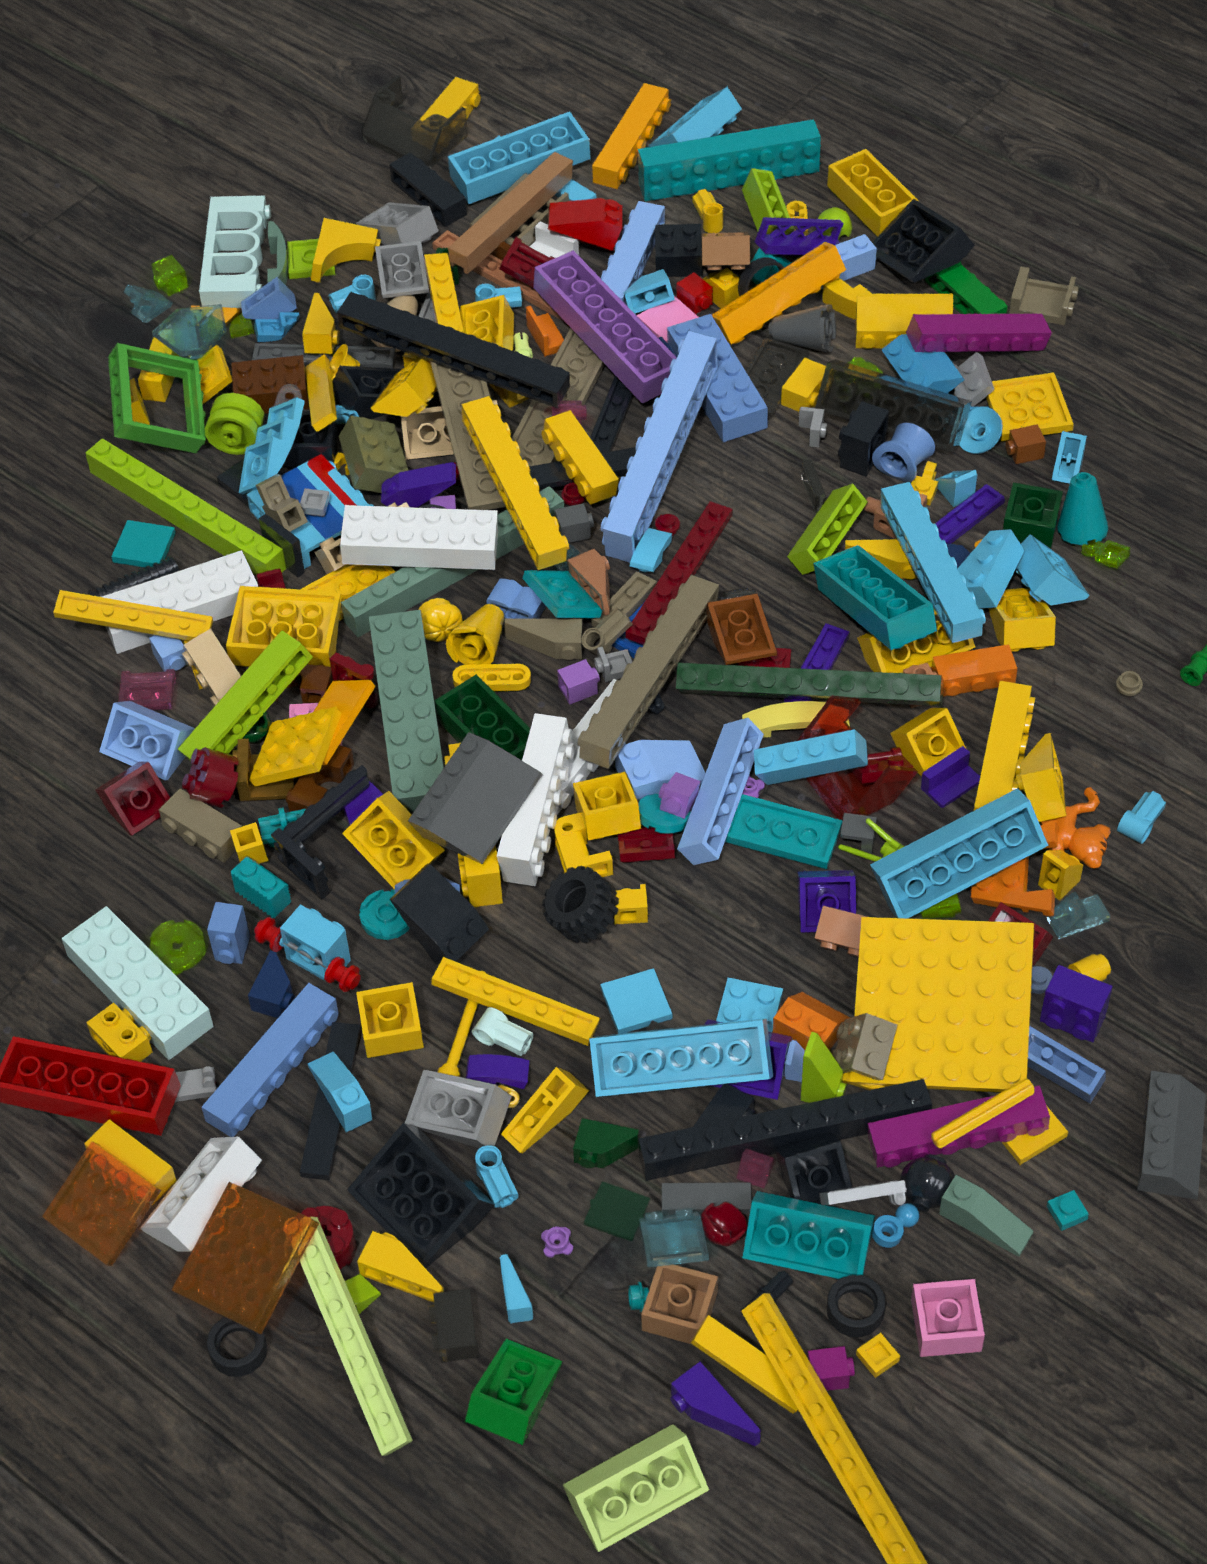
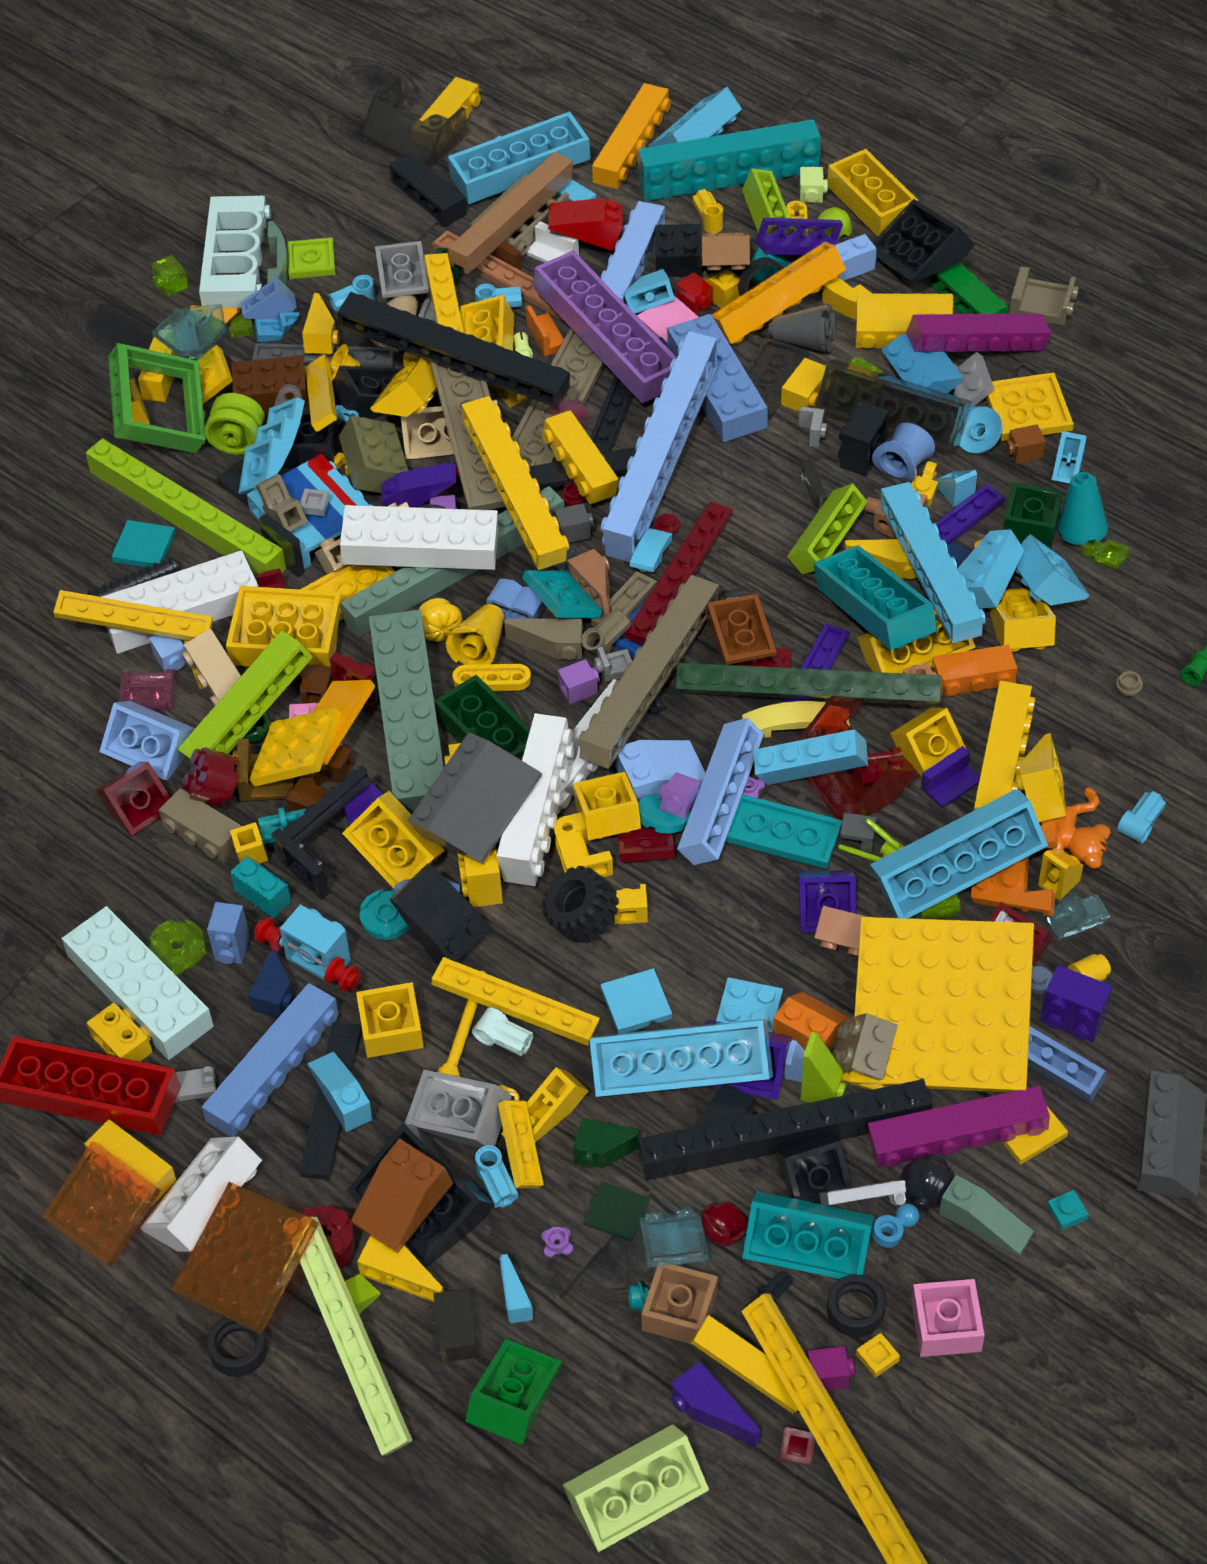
(147, 302): clear light blue slope -> none
(342, 243): yellow arch -> none
(400, 1195): none -> dark orange slope
(401, 223): light grey slope -> none
(498, 1068): dark purple slope -> none
(520, 1144): none -> yellow tile
(521, 266): dark red plate -> none
(702, 1194): dark grey tile -> none
(755, 1168): clear pink plate -> none
(797, 1444): none -> dark red slope
(812, 184): none -> yellowish green brick
(982, 1113): yellow axle -> none

